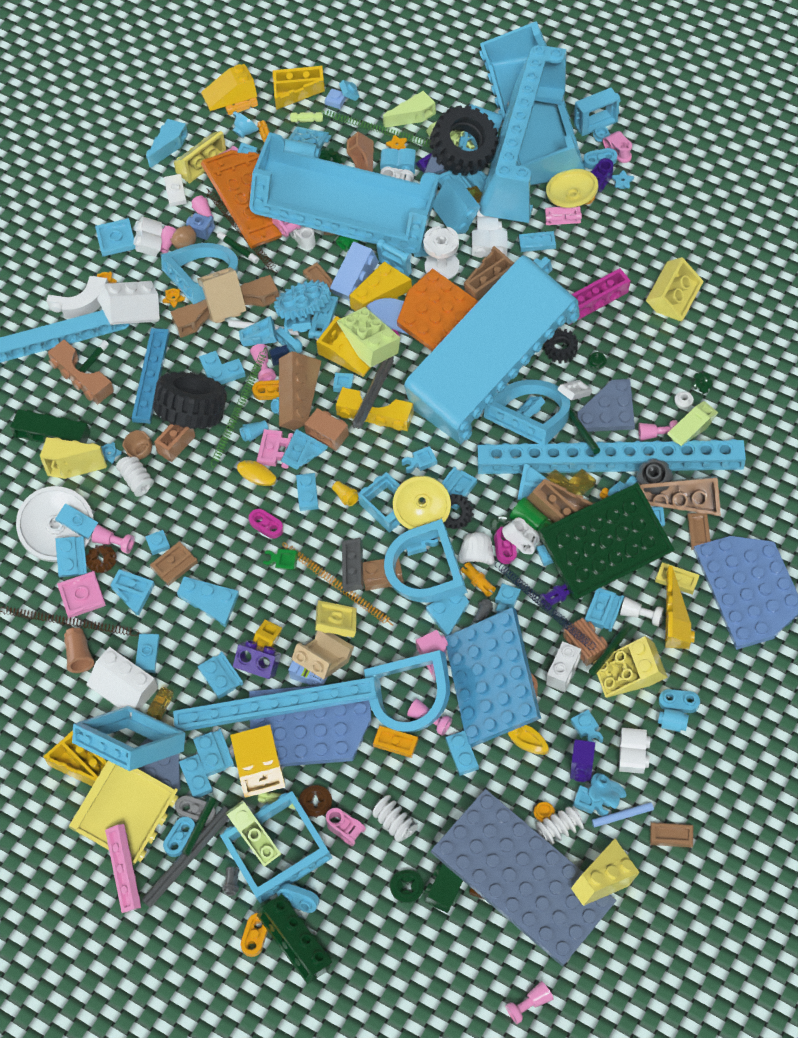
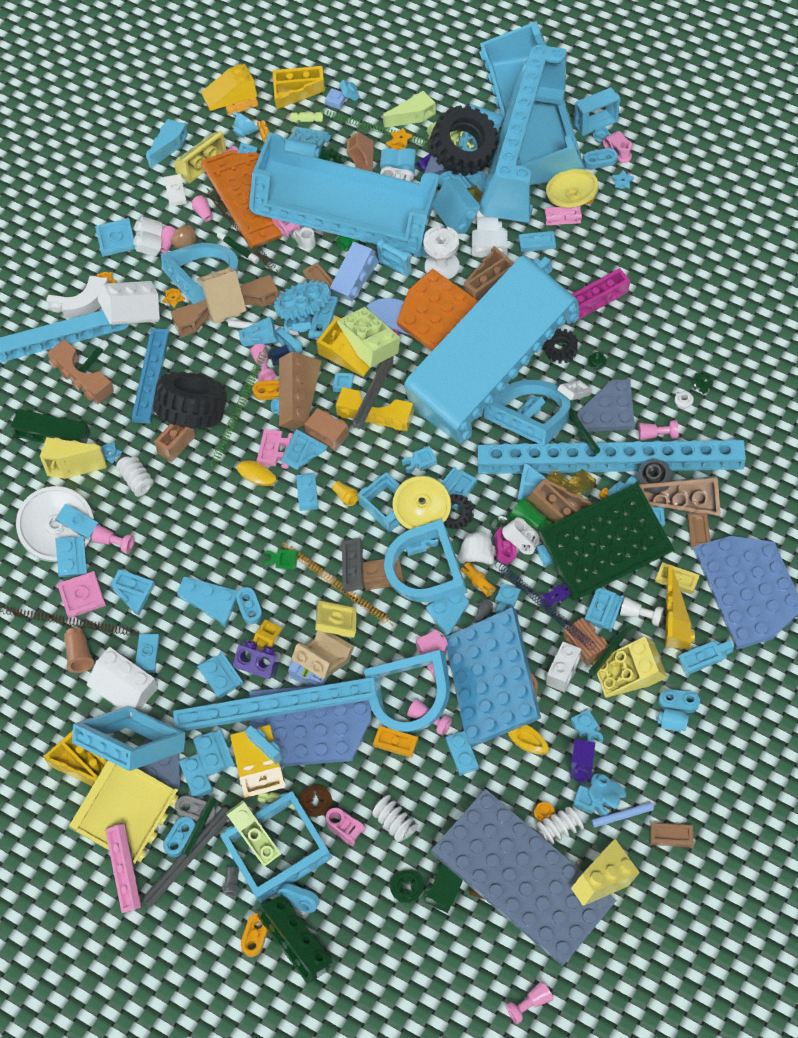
(95, 564): reddish brown gear -> none
(137, 444): medium nougat hair -> none
(157, 542): medium azure plate -> none
(160, 703): clear yellow beam -> none
(174, 563): medium nougat plate -> none
(202, 225): medium blue brick -> none
(221, 372): medium azure plate -> none
(248, 607): none -> medium azure plate
(253, 430): medium azure cone -> none
(257, 737): none -> medium azure plate
(267, 524): dark pink plate -> none
(382, 283): yellow wedge -> none
(401, 141): none -> light orange plate
(603, 172): dark purple piece -> none
(633, 750): white brick -> none
(675, 289): light yellow slope -> none
(693, 423): yellowish green slope -> none
(705, 656): none -> medium azure hinge

